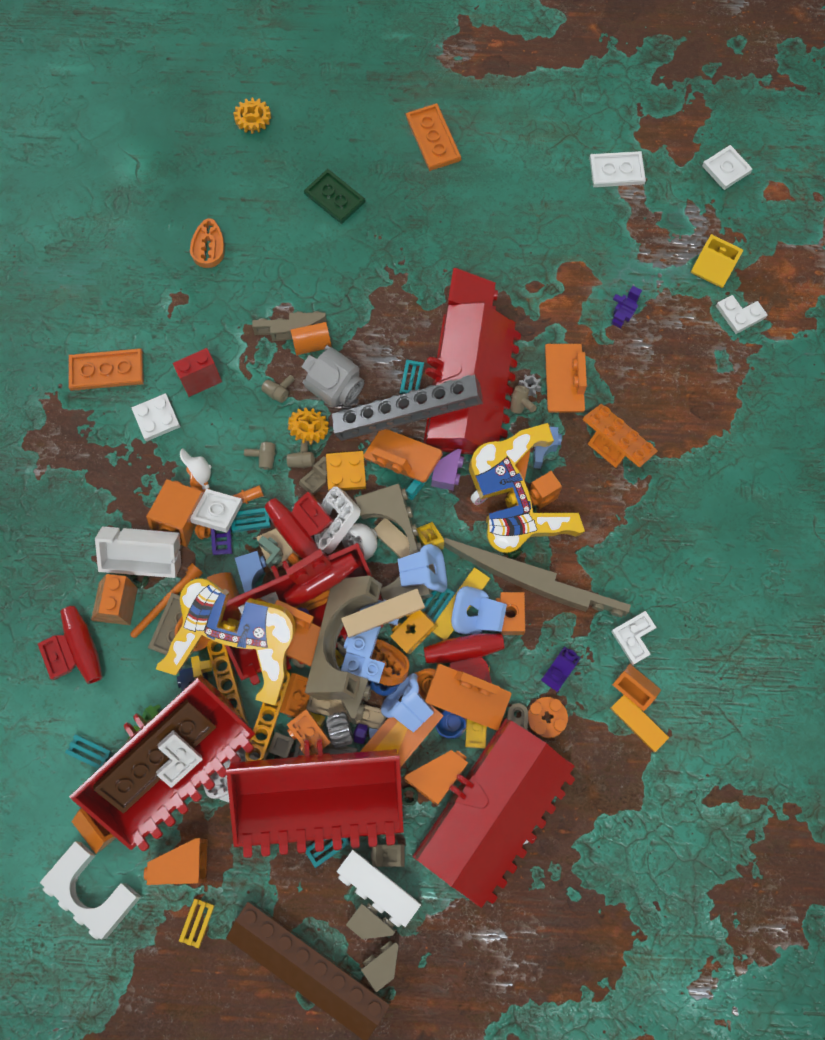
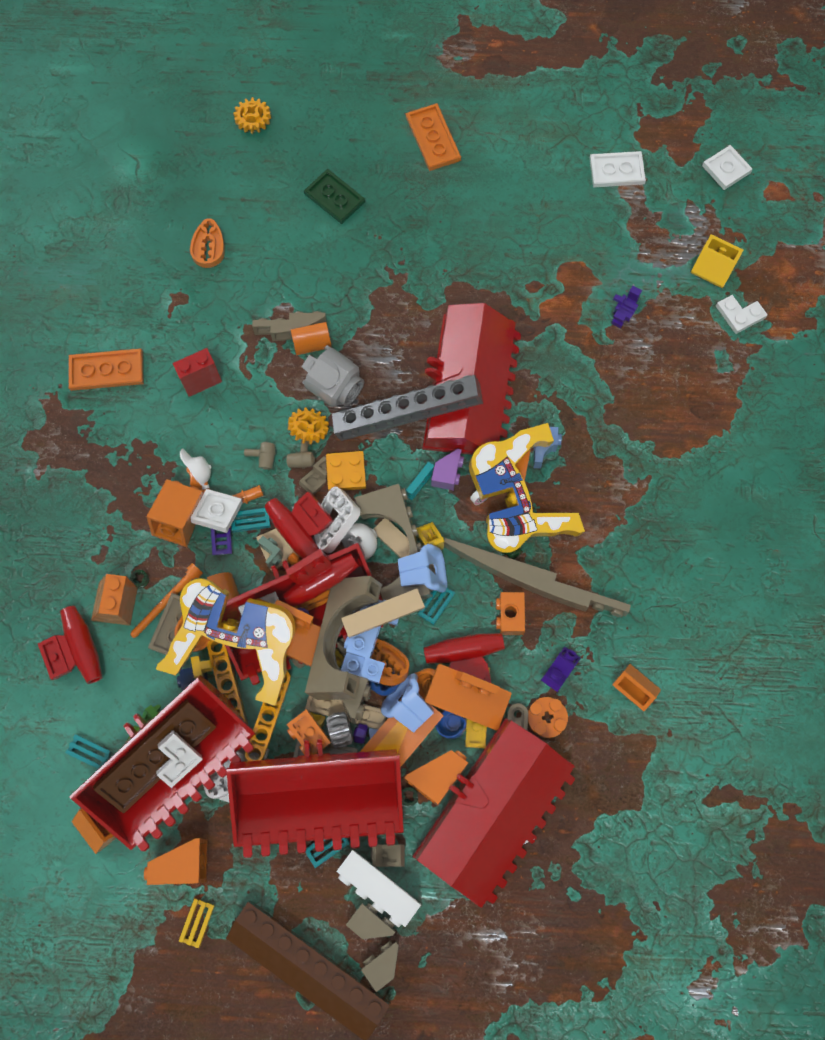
(62, 884): white arch -> none
(138, 552): white piece -> none
(155, 417): white plate -> none
(202, 532): orange plate -> none
(250, 569): medium blue arch -> none
(277, 391): dark tan piece -> none
(281, 745): dark tan tile -> none
(295, 698): orange bracket -> none
(403, 455): orange bracket -> none
(415, 364): teal tile -> none
(423, 626): light orange brick -> none
(471, 289): red slope -> none
(476, 580): yellow tile -> none
(489, 617): light blue piece -> none
(520, 400): dark tan piece -> none
(531, 380): light grey gear -> none
(544, 490): orange brick -> none
(565, 378): orange bracket -> none
(616, 439): orange bracket -> none
(630, 634): white plate -> none
(639, 723): light orange tile -> none

